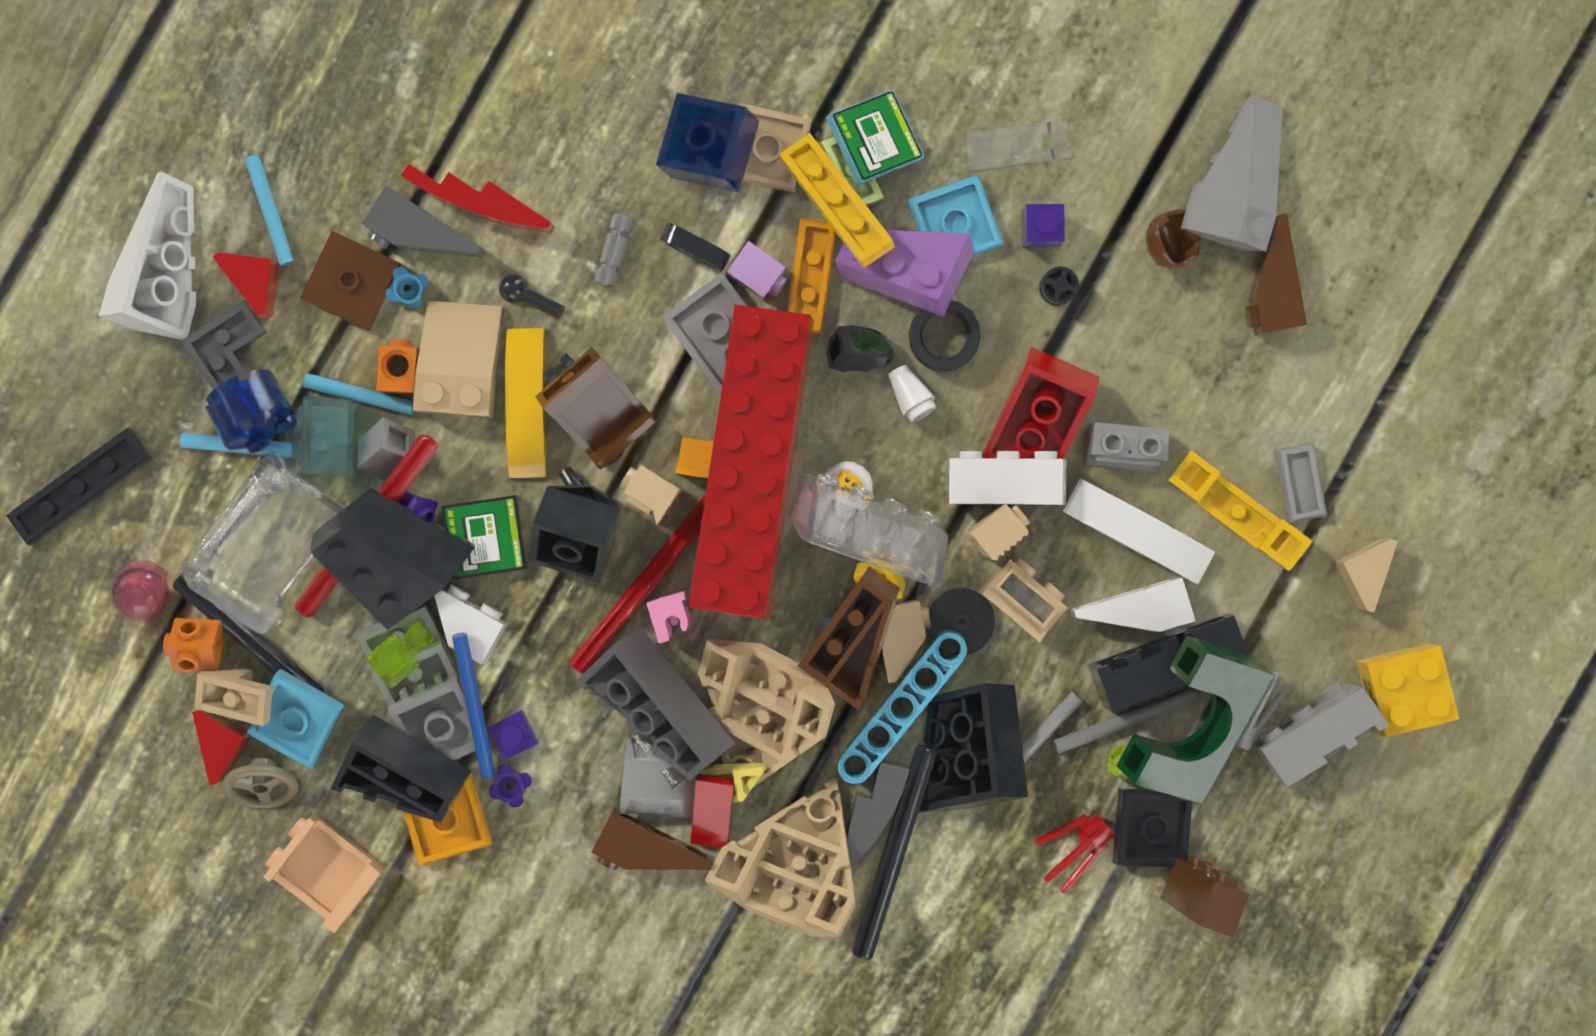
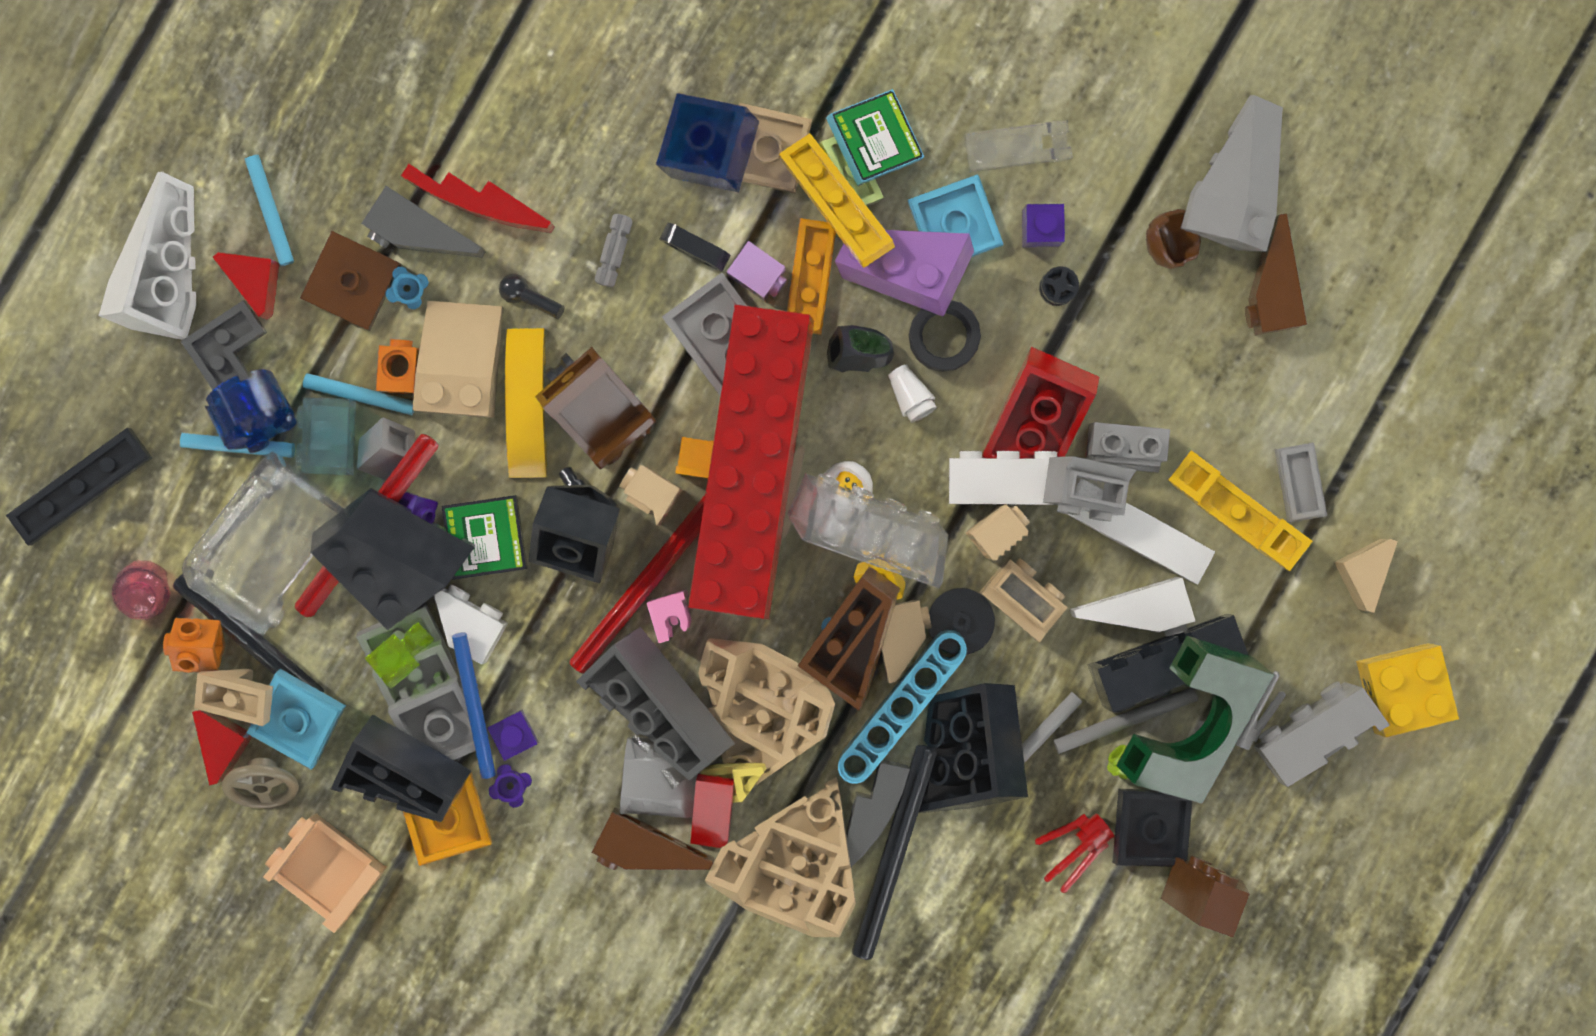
(1087, 486): none -> light grey window

